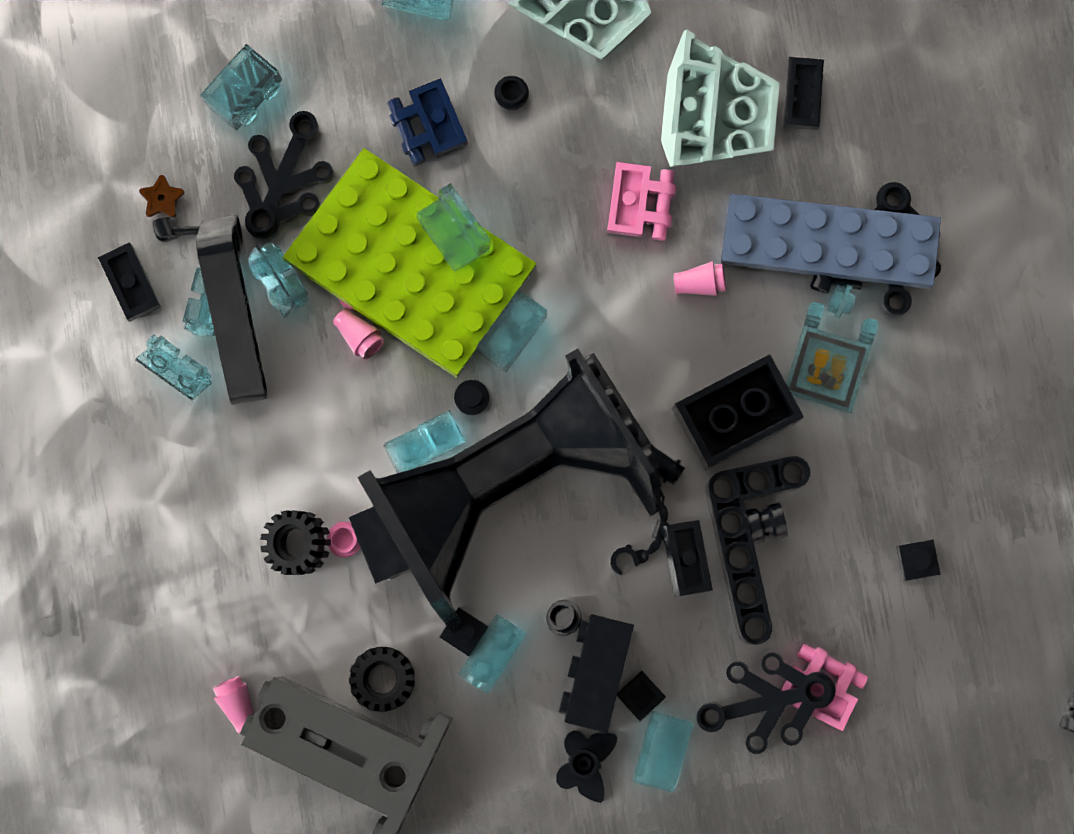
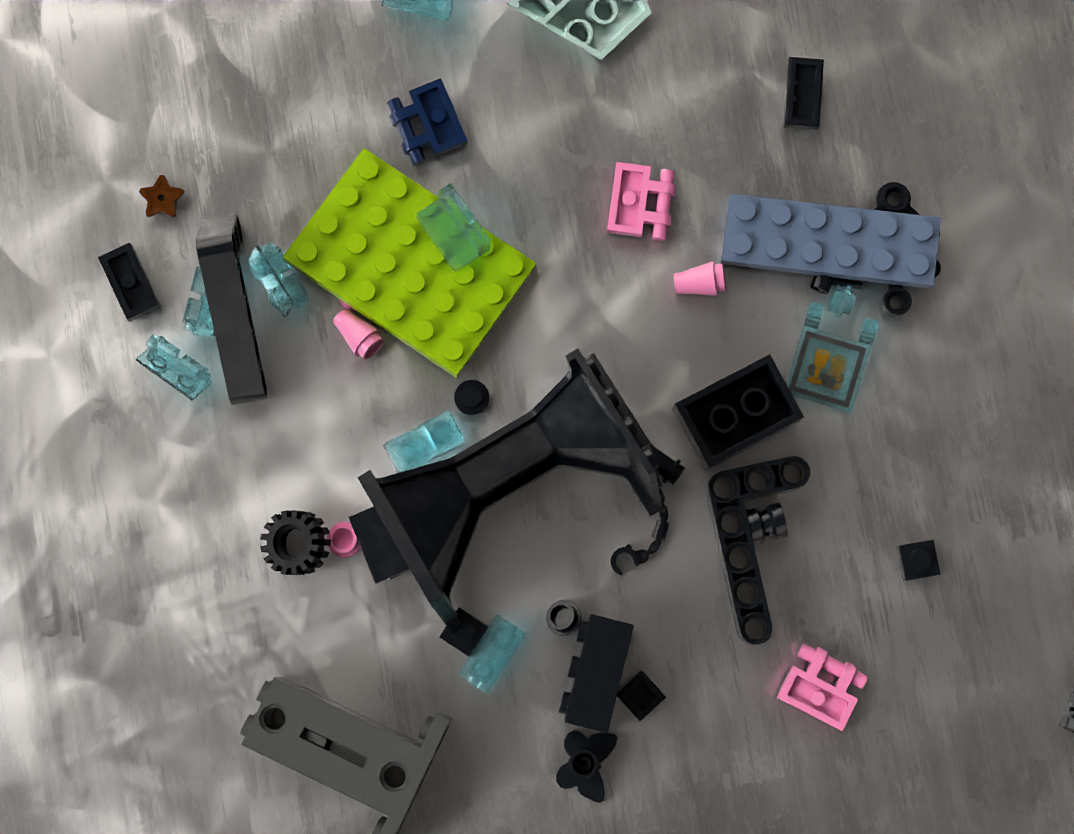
(165, 231): black hand -> none
(234, 701): bright pink cone -> none
(242, 88): clear light blue brick -> none
(281, 181): black plant -> none
(359, 679): black tyre -> none
(511, 93): black plate -> none
(512, 331): clear light blue brick -> none
(662, 751): clear light blue panel -> none
(687, 558): black plate -> none
(715, 106): light aqua wedge -> none
(772, 701): black plant -> none

